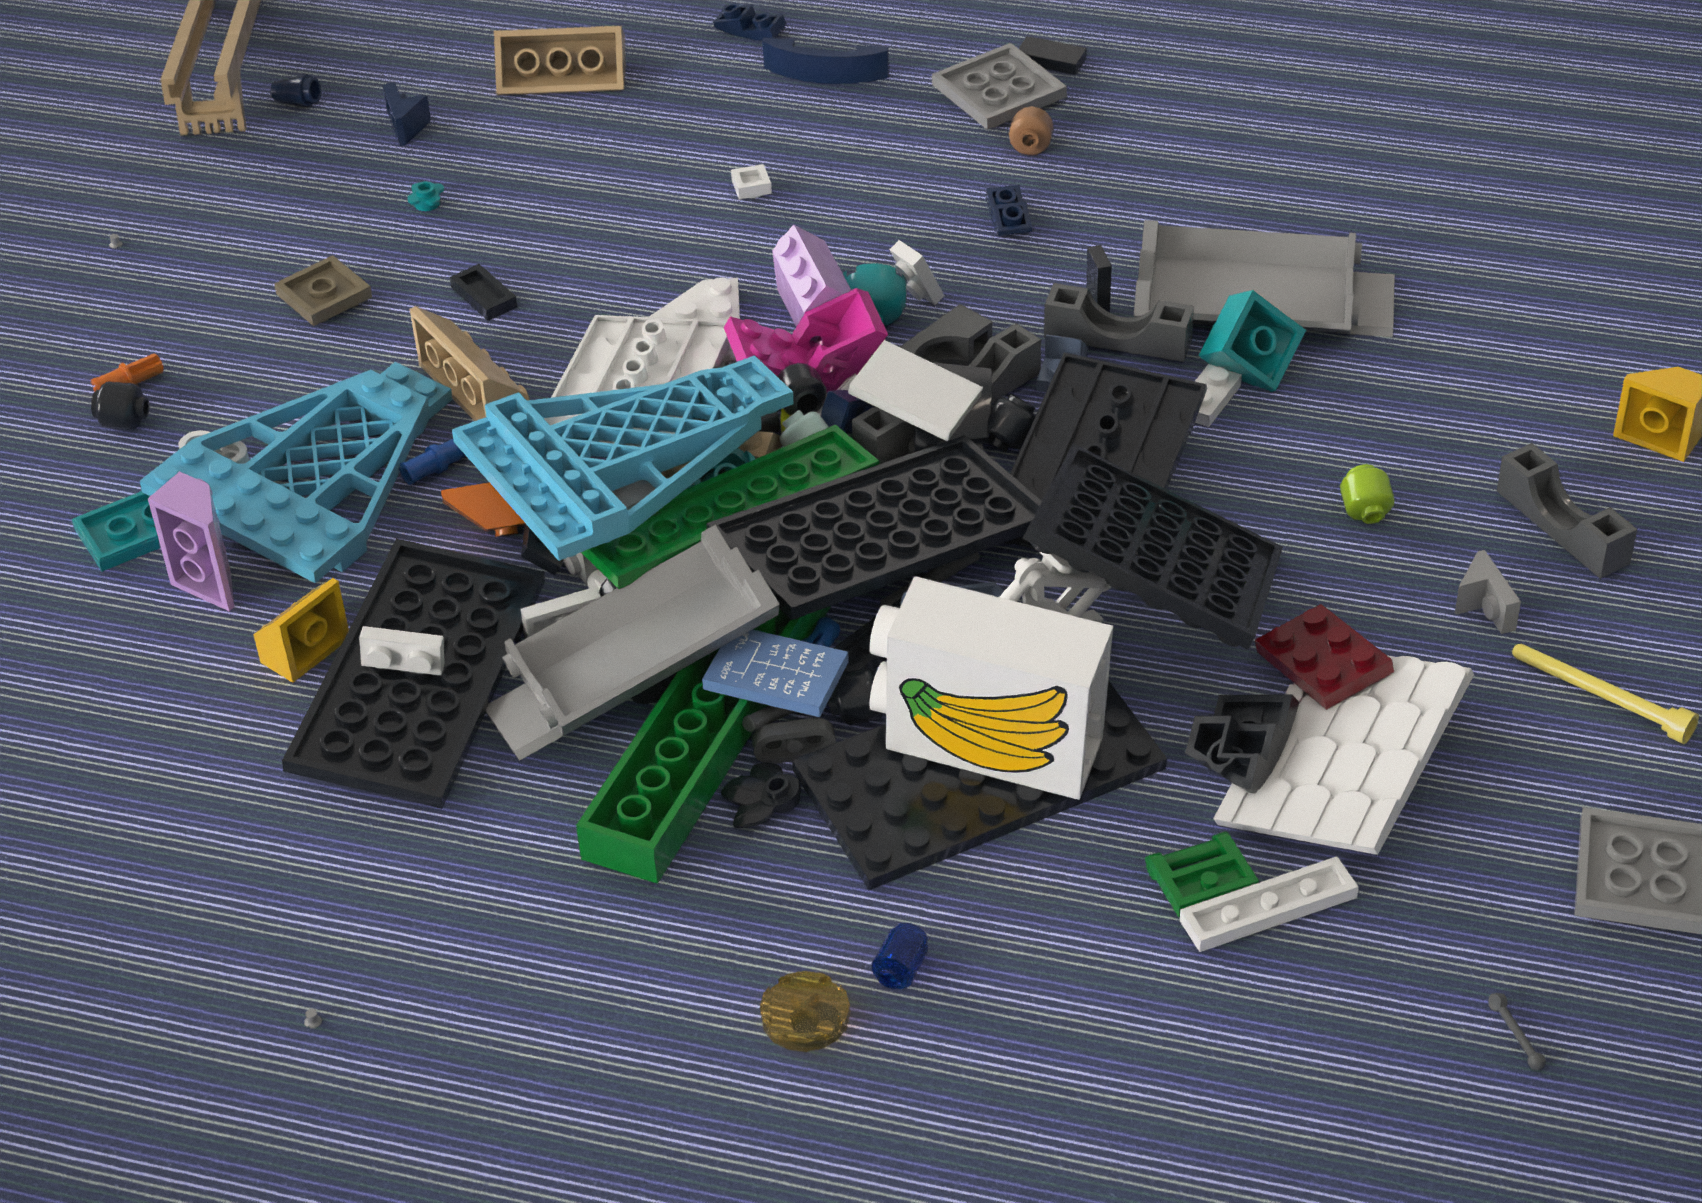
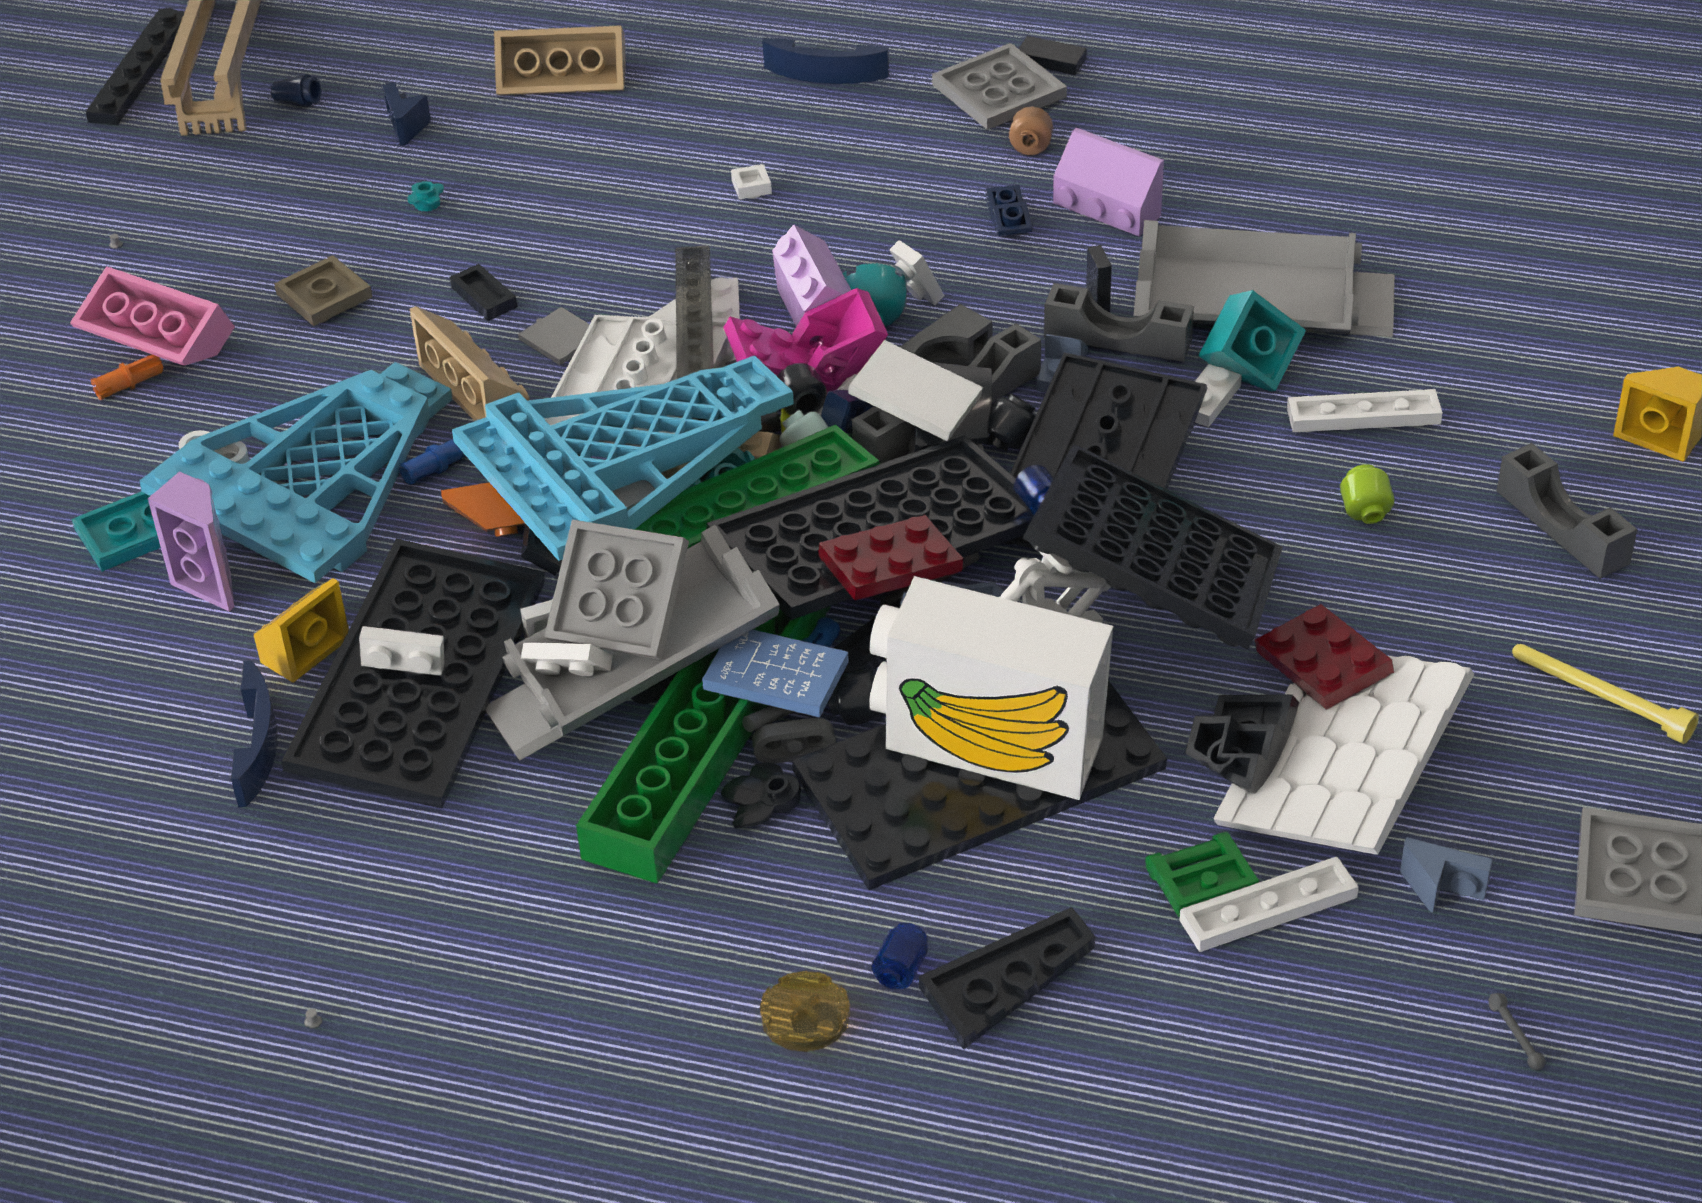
(119, 405): black head -> none
(136, 68): none -> black plate
(153, 318): none -> bright pink slope
(253, 764): none -> dark blue slope
(555, 335): none -> light grey piece
(577, 658): none -> white plate
(616, 589): none -> light grey plate
(693, 310): none -> clear smoke tile
(743, 22): dark blue slope -> none
(890, 557): none -> dark red plate
(1000, 977): none -> black wing
(1033, 485): none -> clear blue brick
(1109, 182): none -> lavender slope
(1364, 410): none -> white plate
(1437, 867): none -> sand blue slope
(1488, 589): light grey slope -> none

